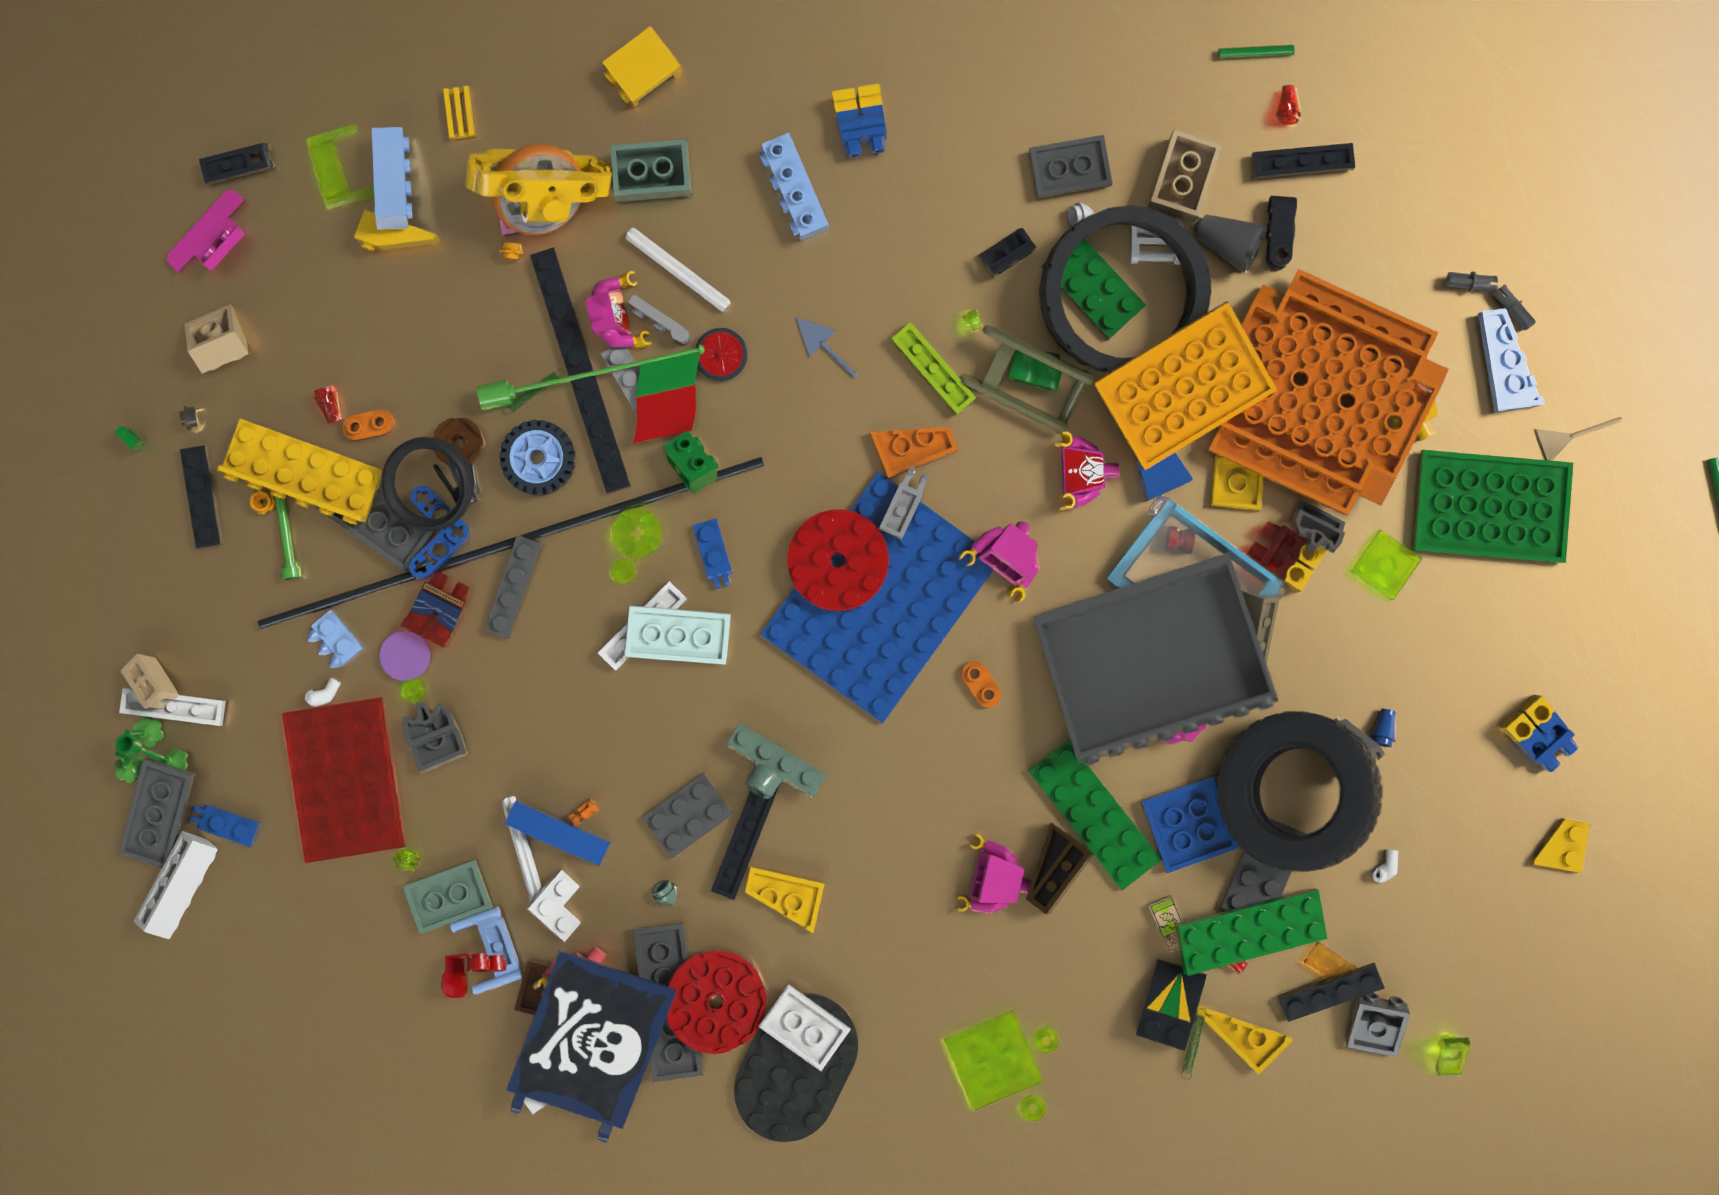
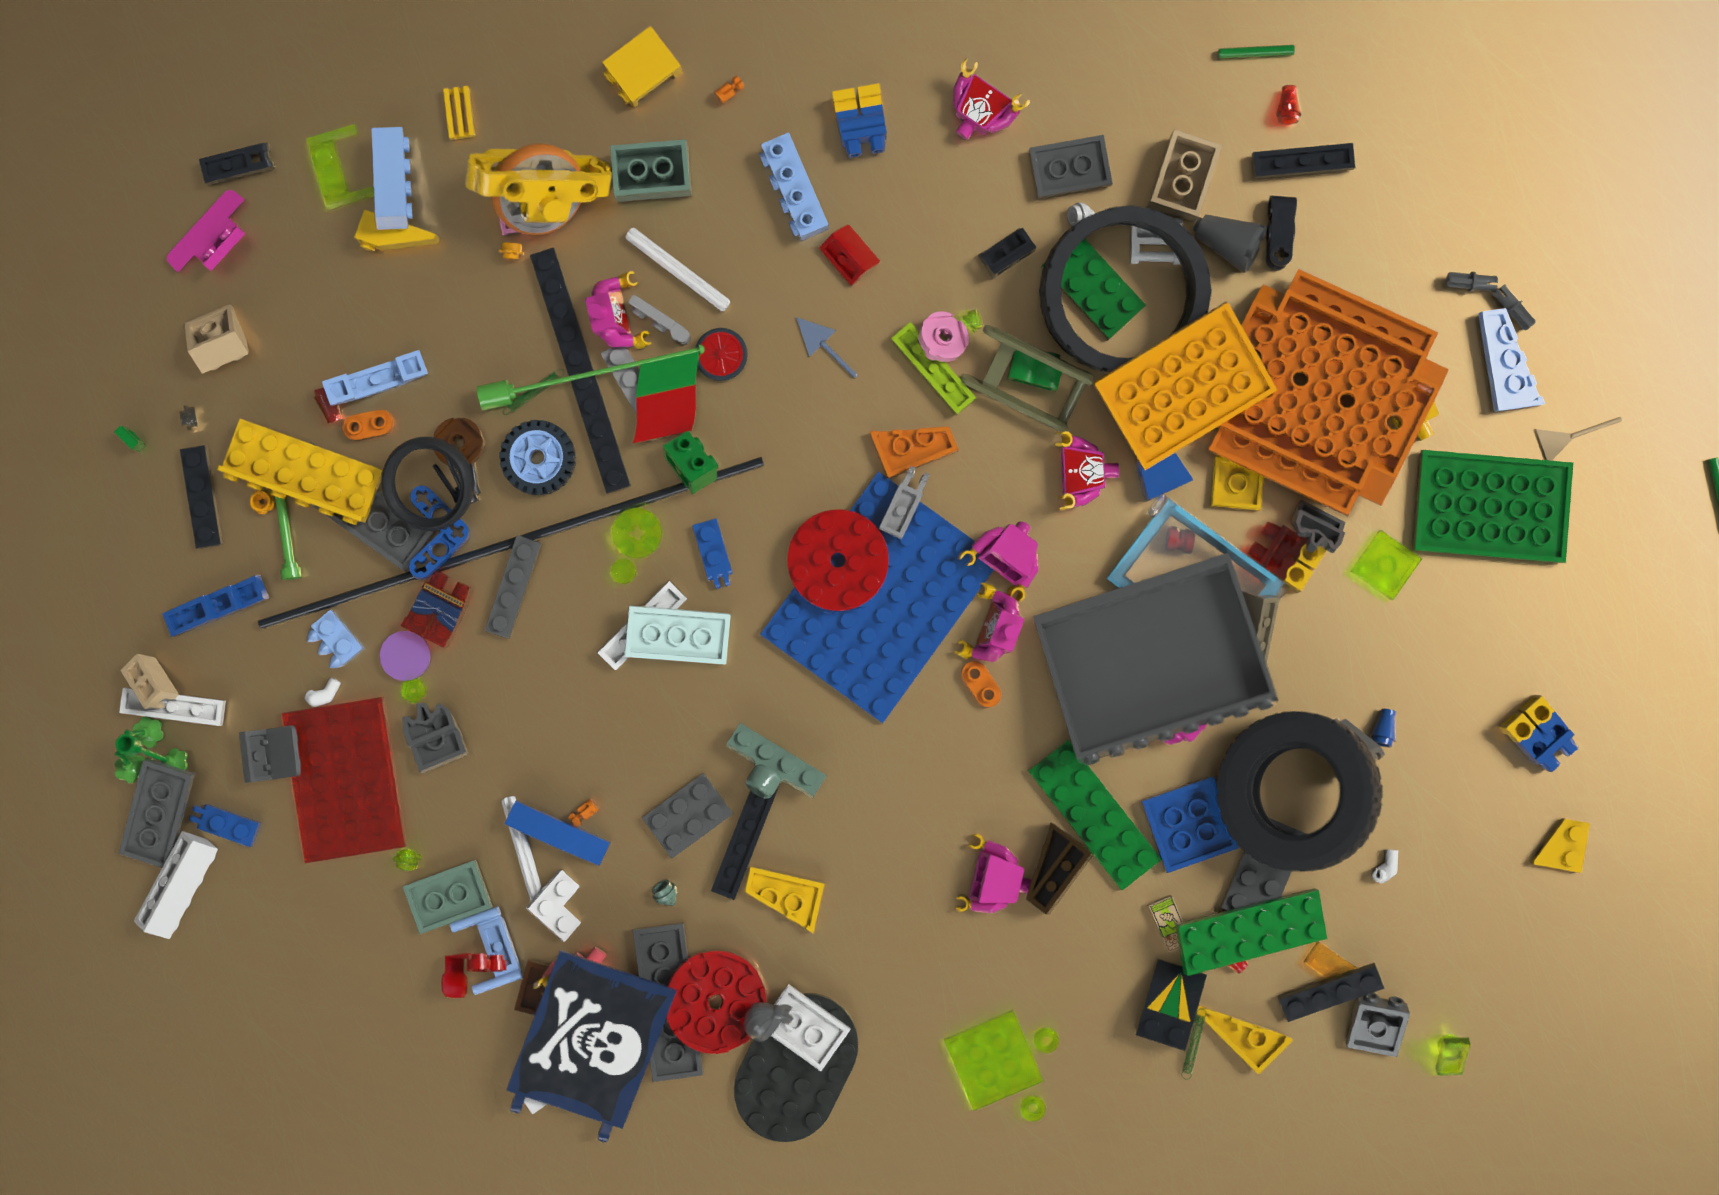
(215, 605): none -> blue slope
(270, 754): none -> dark grey bracket
(375, 379): none -> light blue slope
(727, 91): none -> orange piece
(764, 1019): none -> dark grey piece
(849, 254): none -> red panel
(935, 347): none -> bright pink plate
(982, 105): none -> torso
(999, 628): none -> dark pink torso

